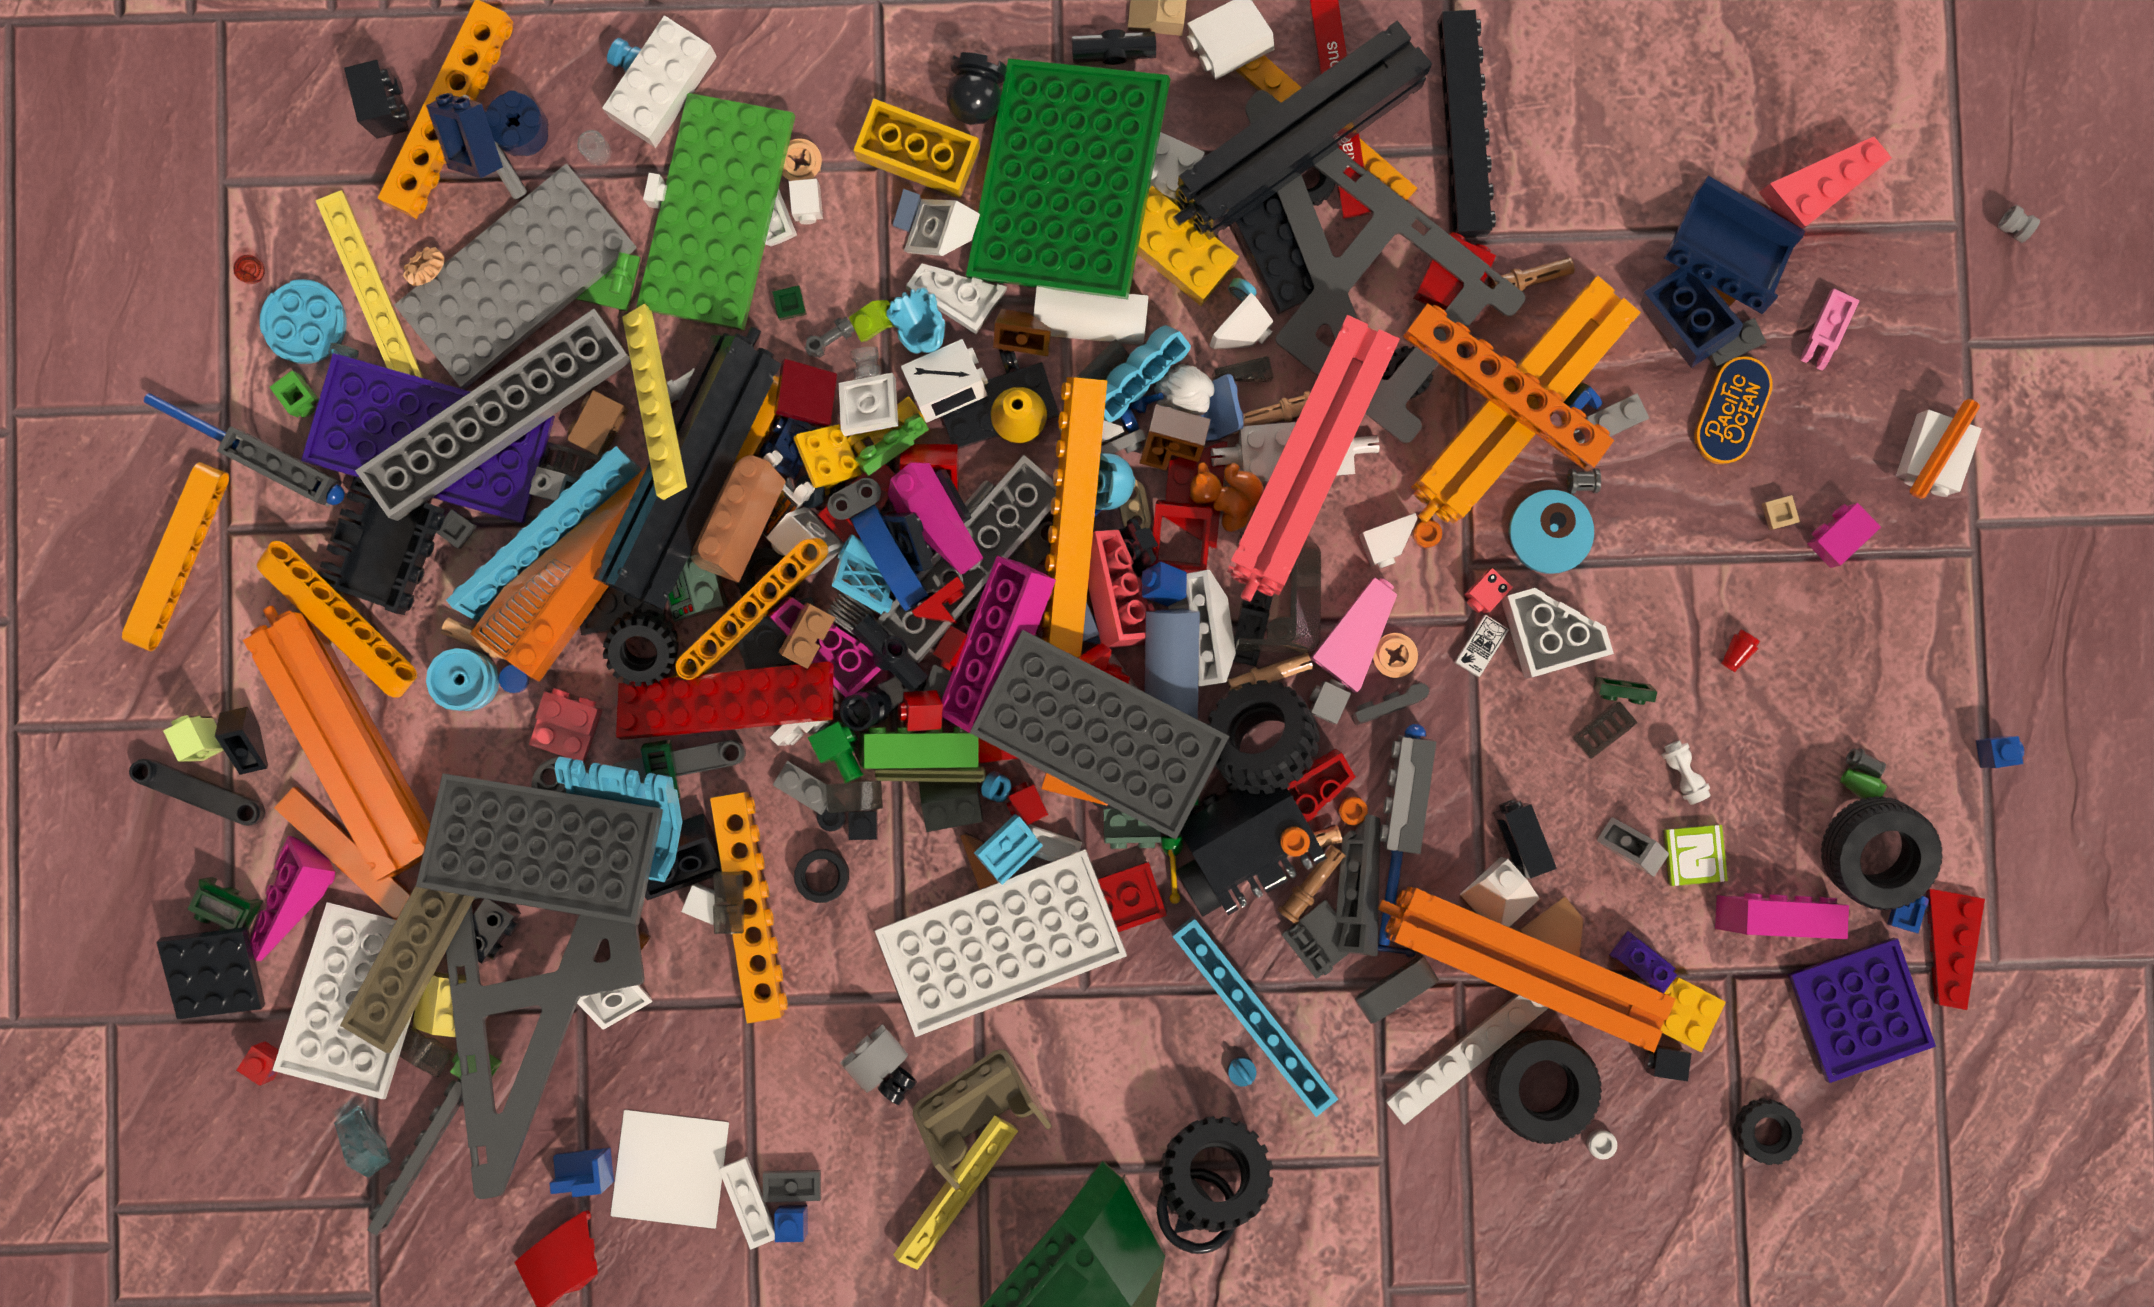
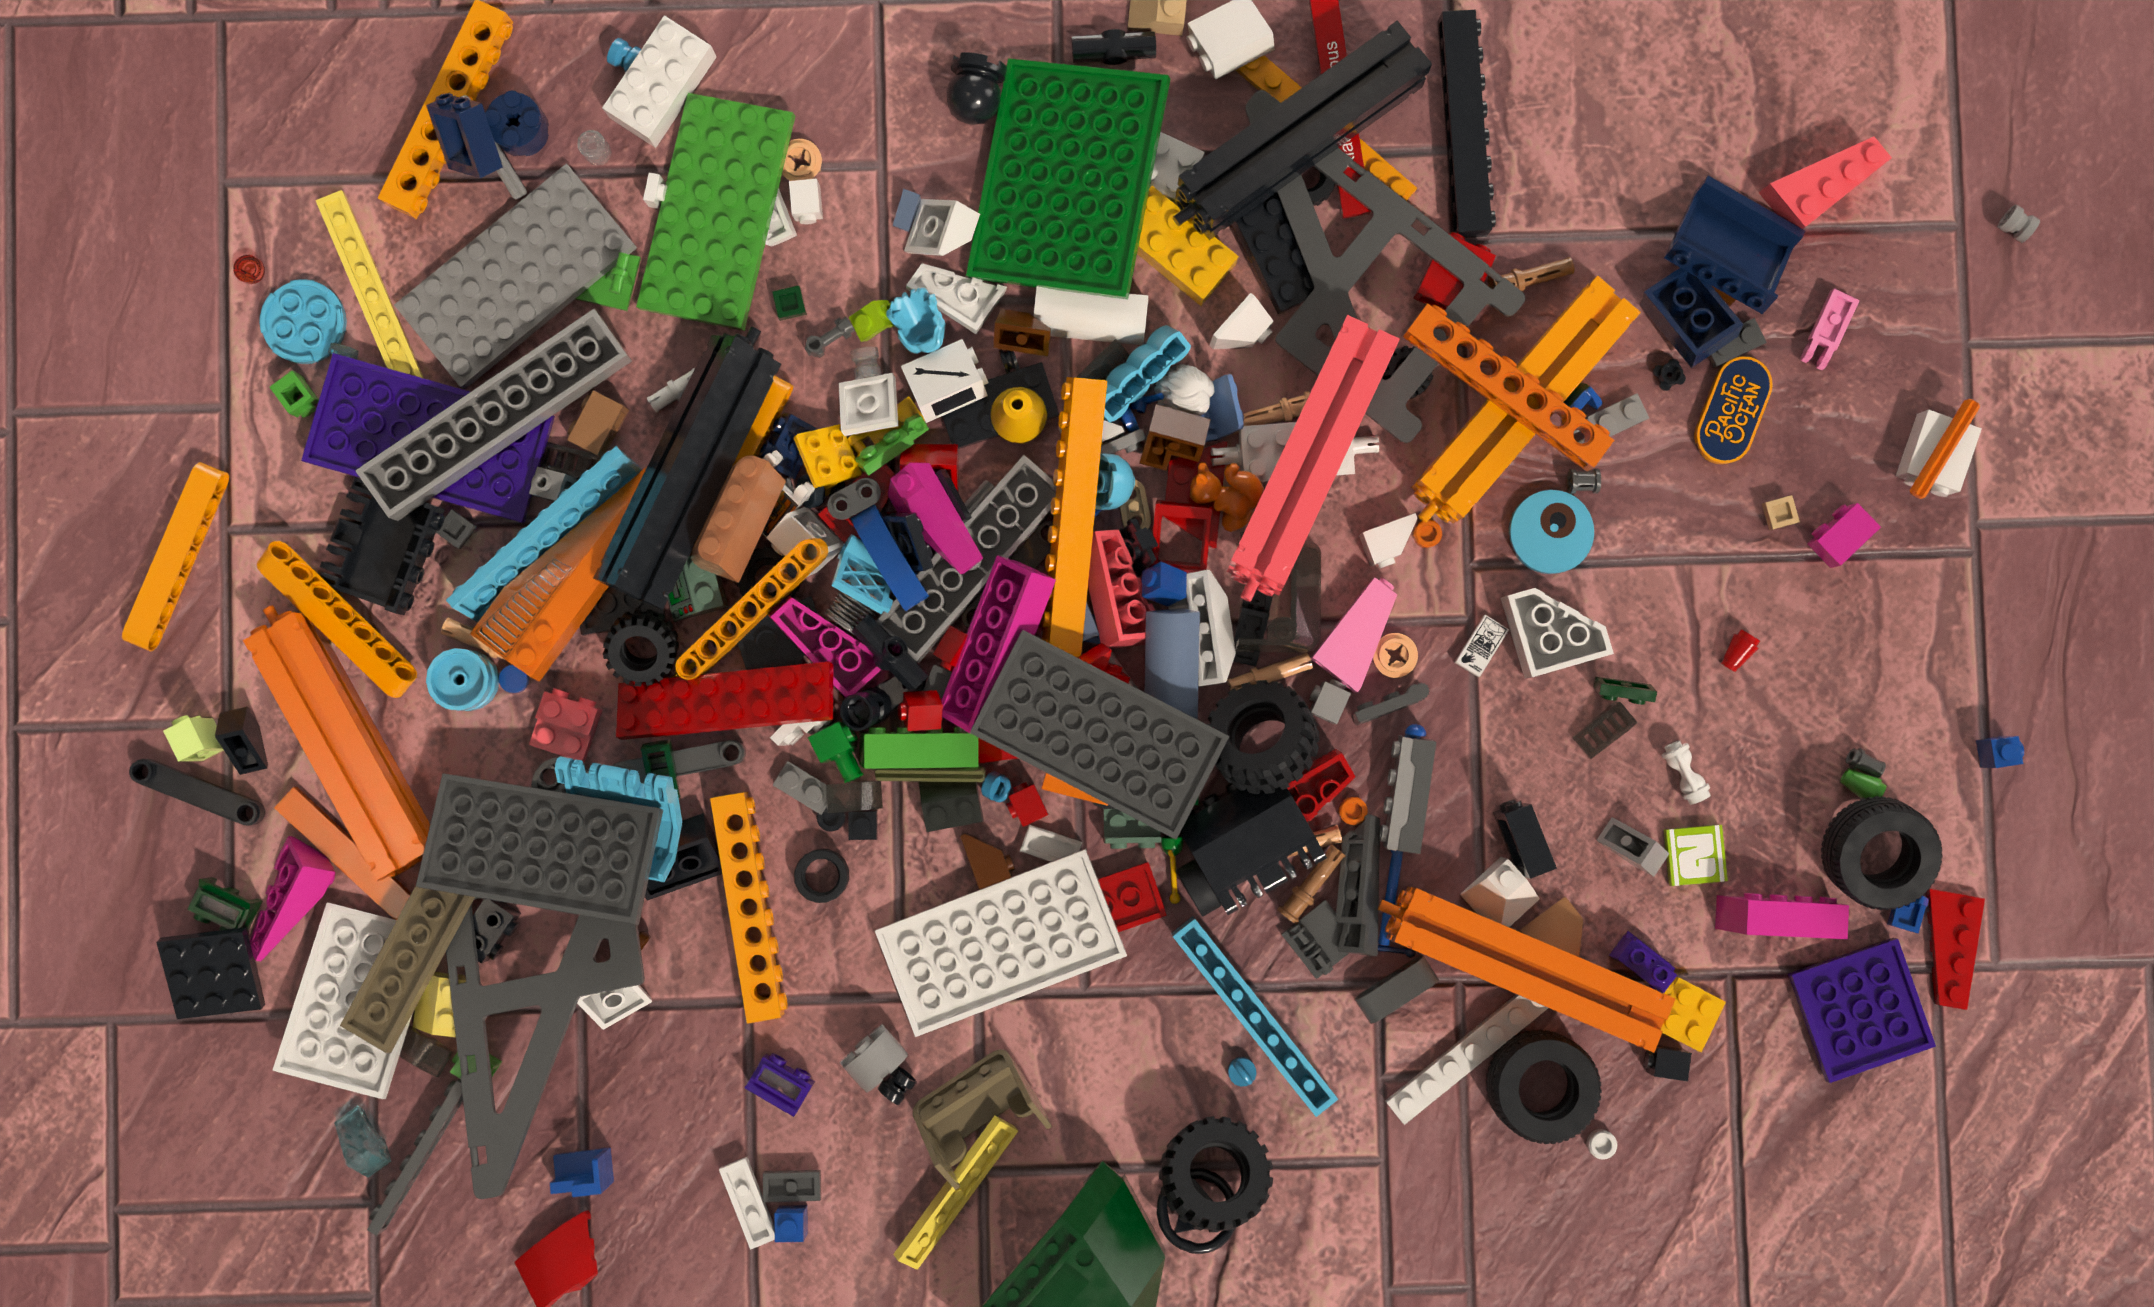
(259, 1063): red brick -> none
(261, 457): dark grey piece -> none
(377, 99): black brick -> none
(423, 266): light nougat gear -> none
(654, 402): light yellow plate -> none
(669, 1169): white sticker -> none
(700, 903): white brick -> none
(729, 902): clear smoke slope -> none
(780, 1083): none -> dark purple window
(801, 640): medium nougat piece -> none
(805, 393): dark red tile -> none
(916, 148): yellow brick -> none
(934, 607): red slope -> none
(1008, 849): medium azure plate -> none
(1241, 288): medium azure tile -> none
(1249, 371): clear smoke slope -> none
(1294, 841): orange tile -> none
(1487, 591): coral brick -> none
(1676, 371): none -> black plate
(1769, 1154): black tyre -> none

